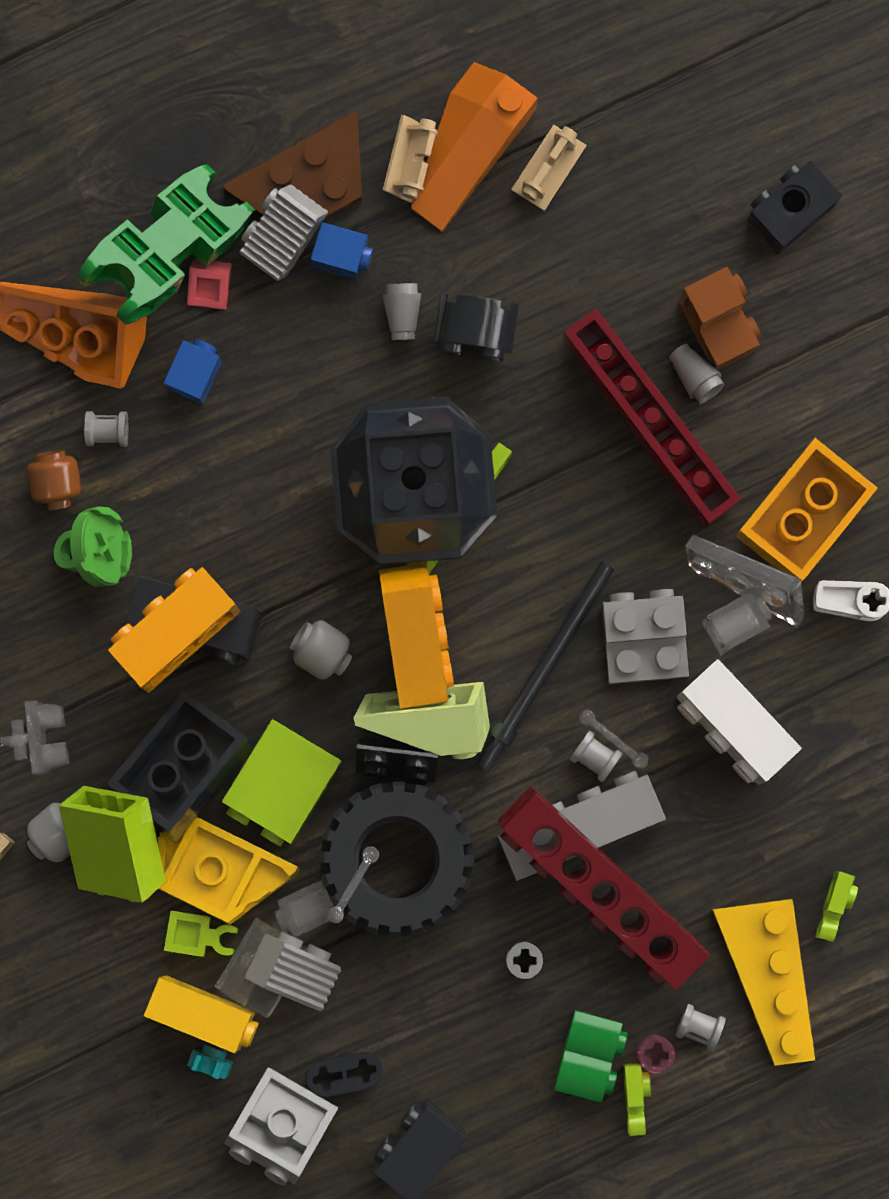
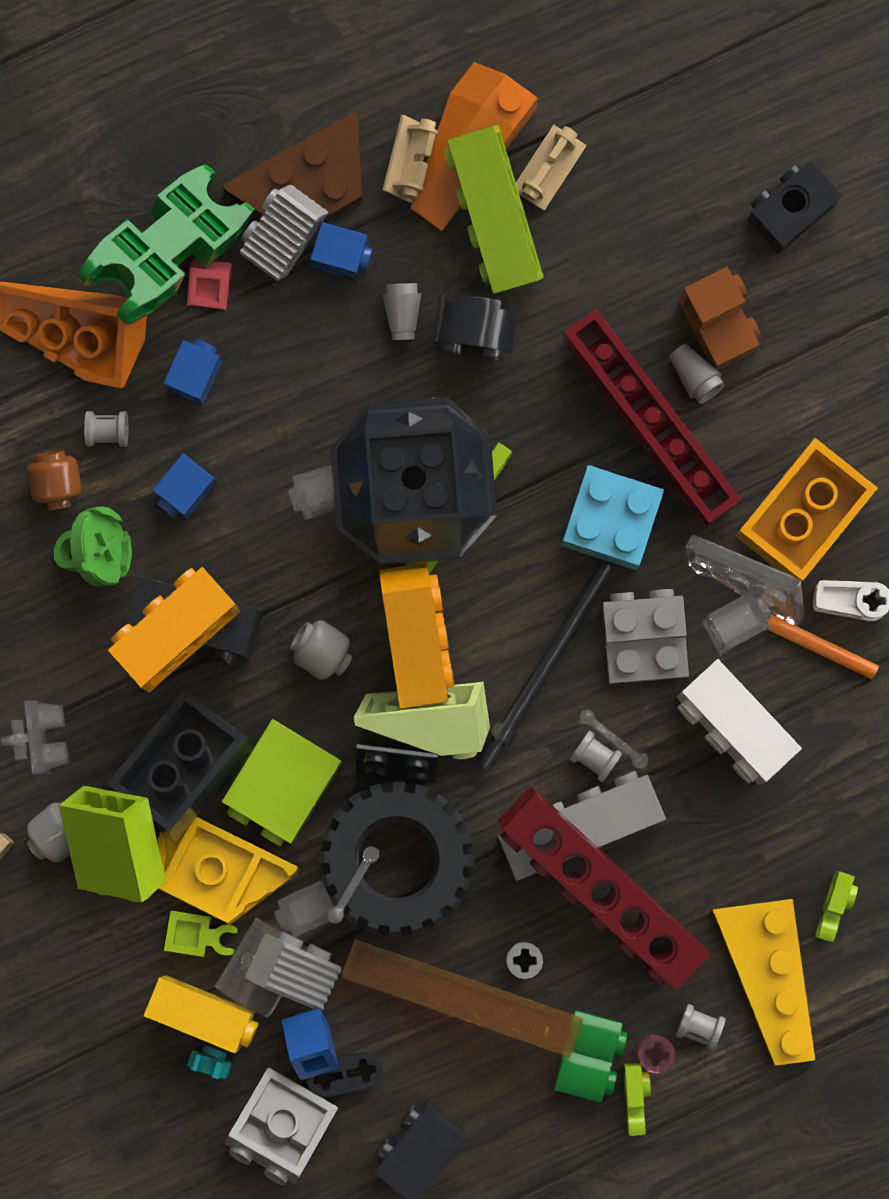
(183, 488): none -> blue brick
(310, 1043): none -> blue brick
(313, 492): none -> clear brick
(462, 998): none -> clear orange plate
(494, 209): none -> lime brick
(612, 518): none -> medium azure brick
(822, 647): none -> orange bar

